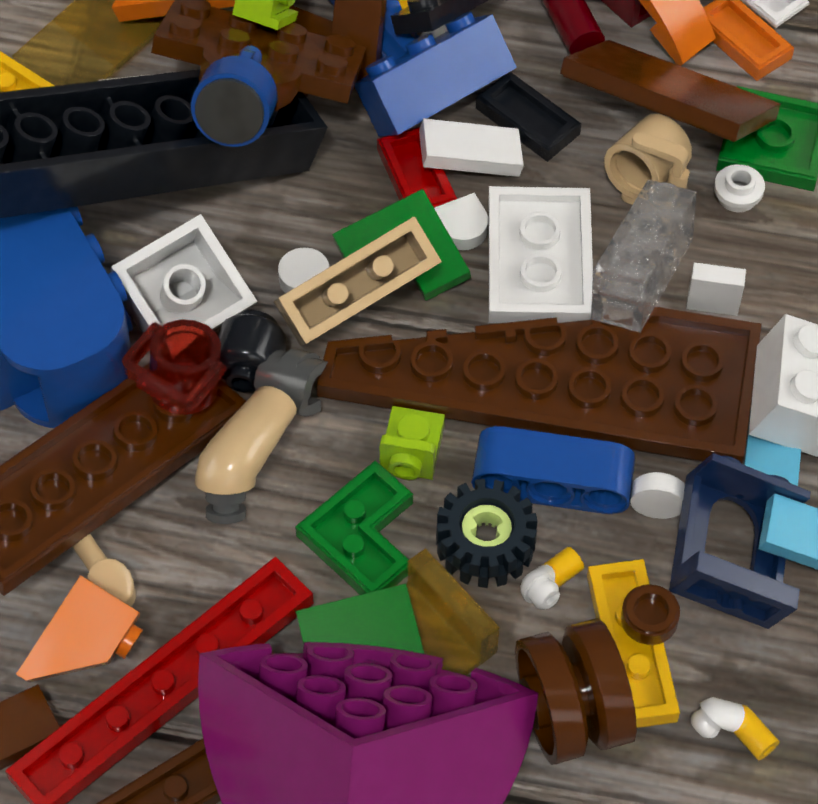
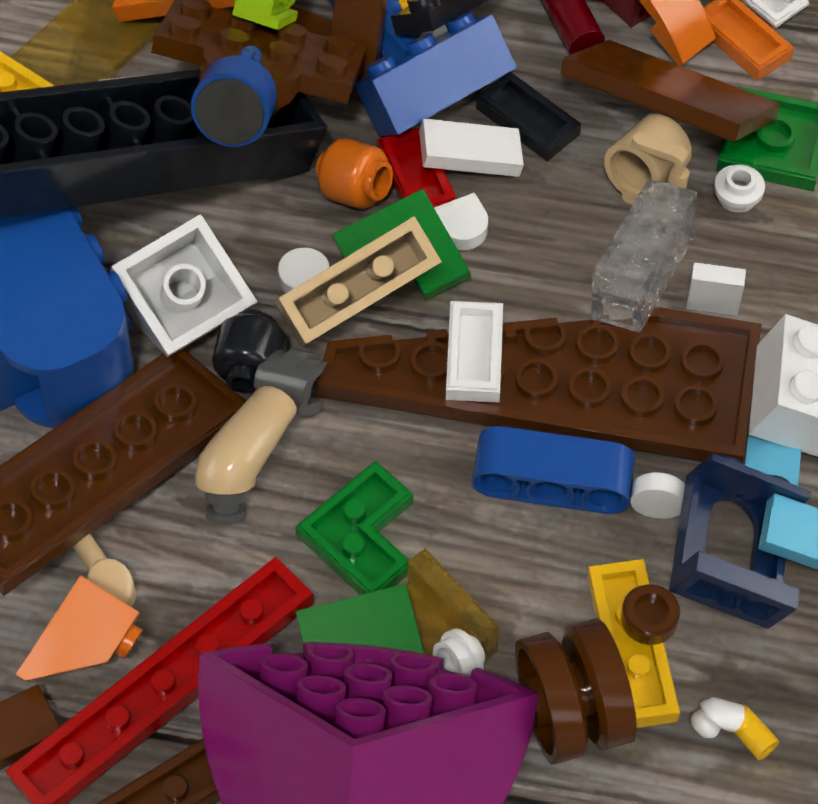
(181, 367): clear red piece -> none
(354, 173): none -> orange head
(411, 443): lime bracket -> none
(459, 652): none -> white plate
(474, 351): none -> white tile
(479, 558): black bush -> none
(539, 254): white plate -> none
(543, 583): arm -> none

